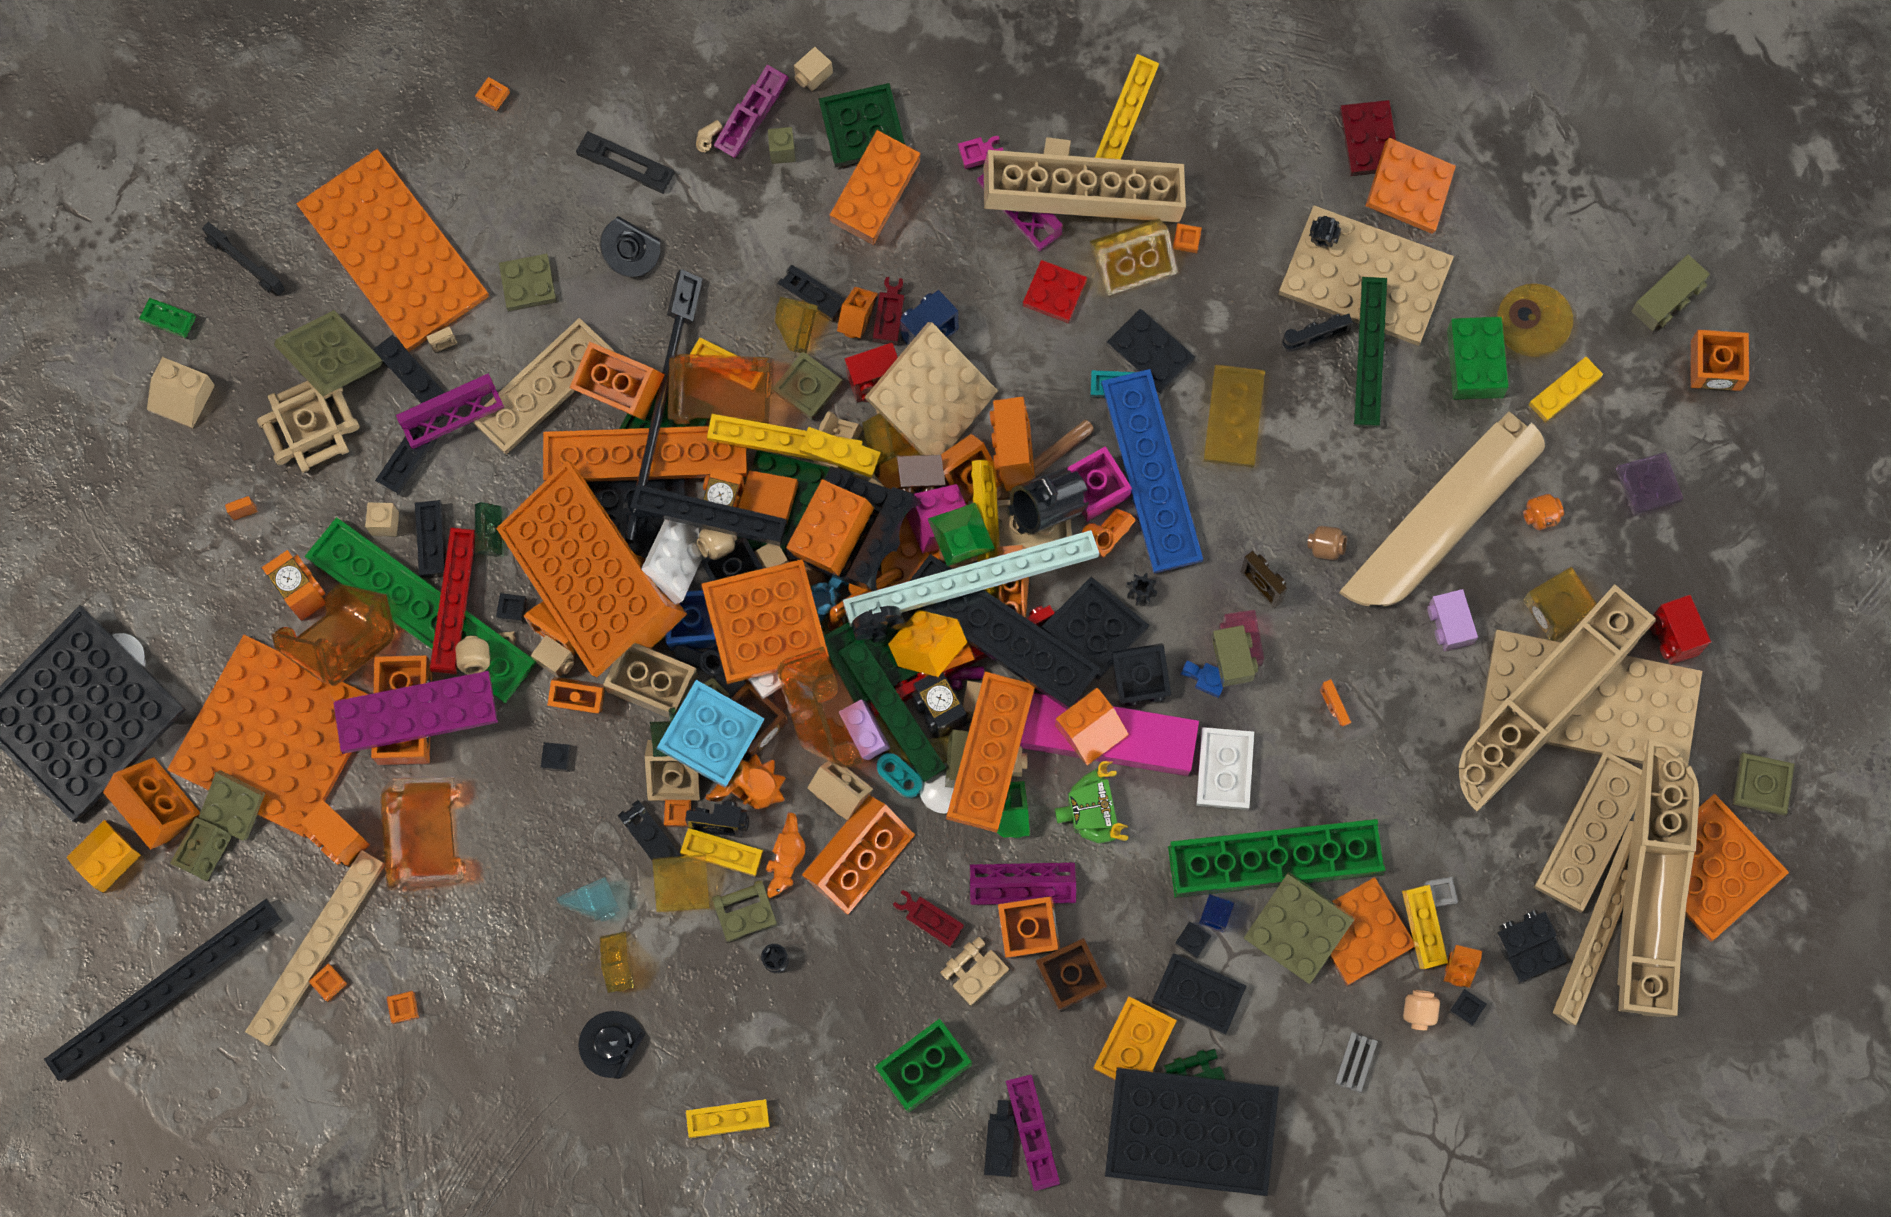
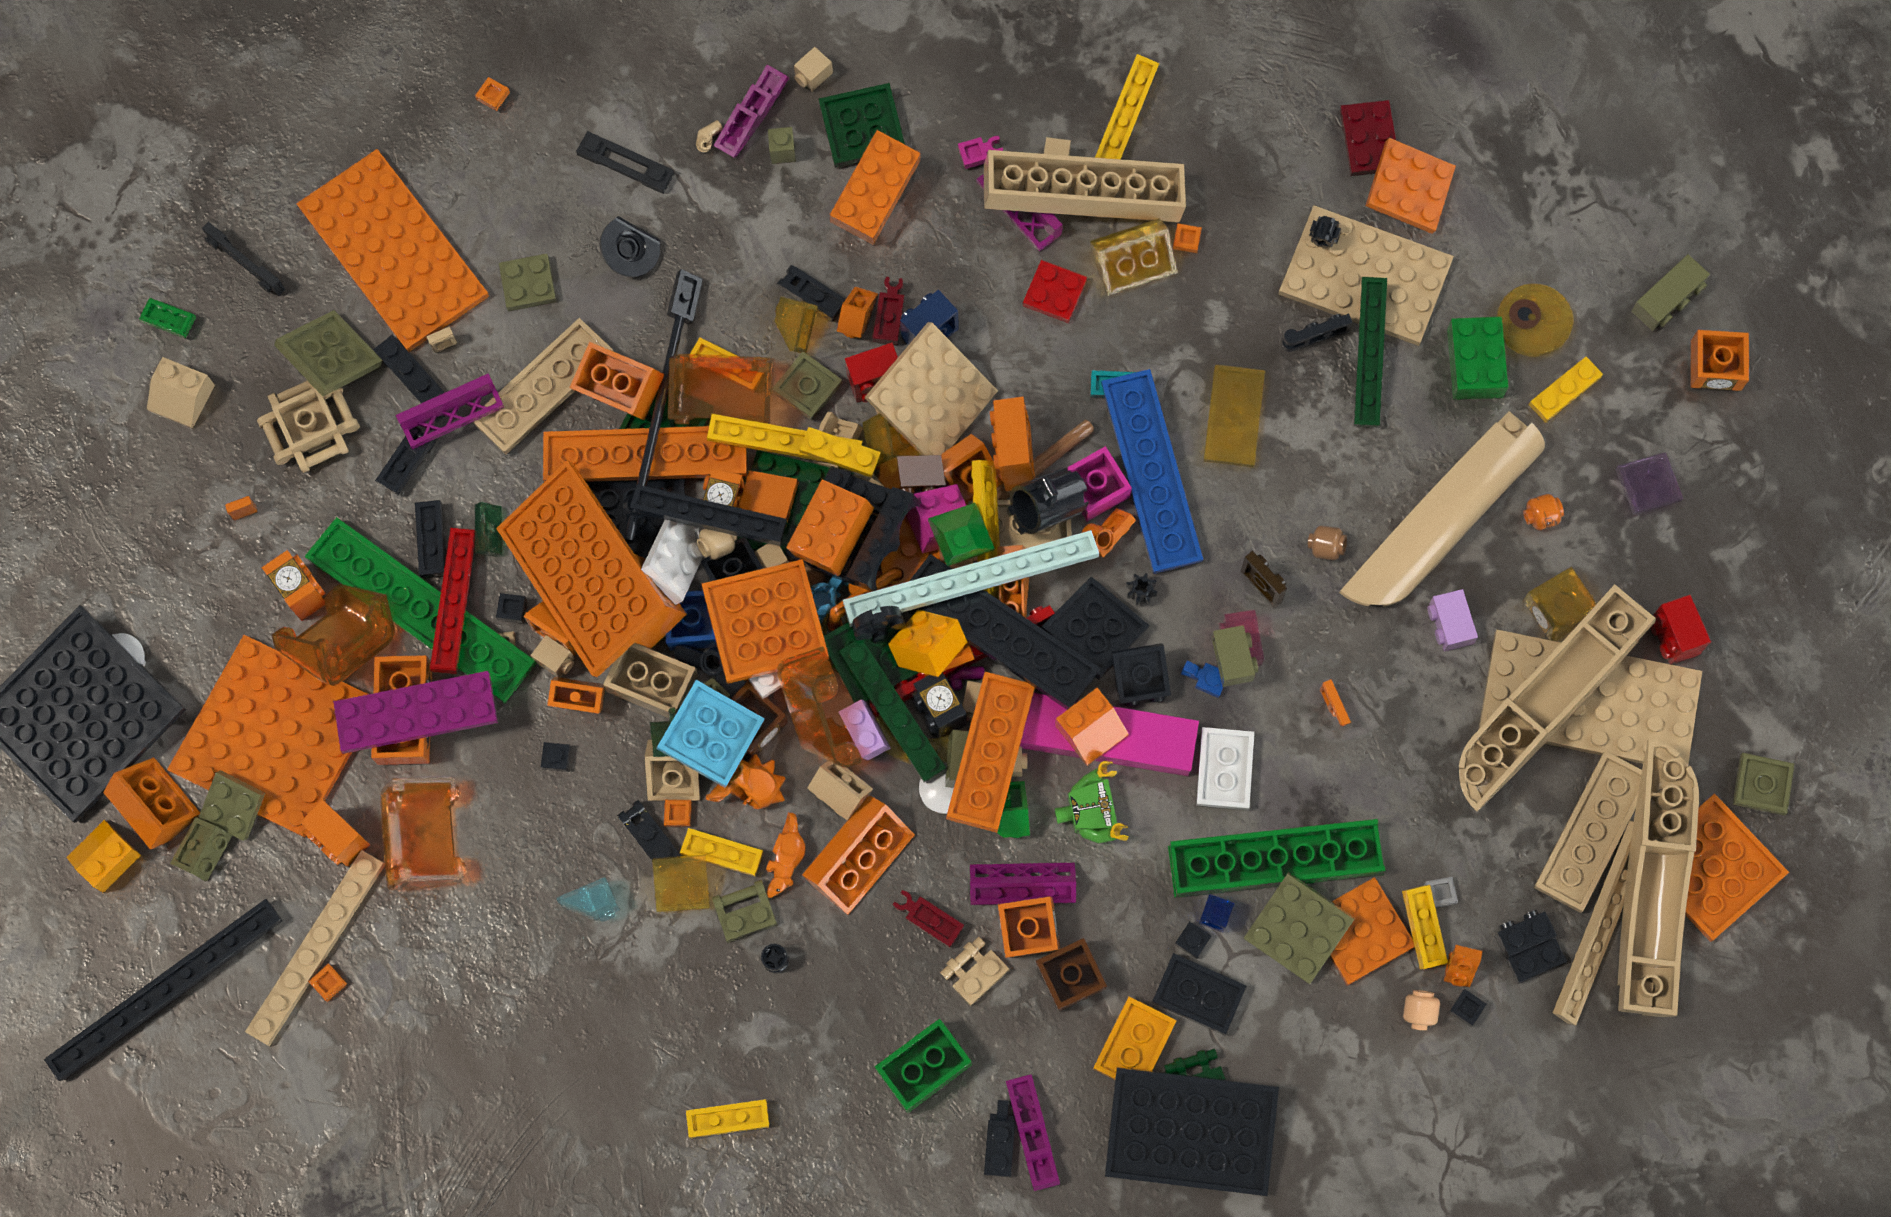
(382, 519): tan brick -> none
(402, 1007): orange tile -> none
(472, 655): tan head -> none
(609, 1043): black hat -> none
(616, 962): clear yellow slope -> none
(725, 820): black plate -> none
(900, 775): teal plate -> none
(1149, 346): black plate -> none
(1363, 1040): light grey tile -> none

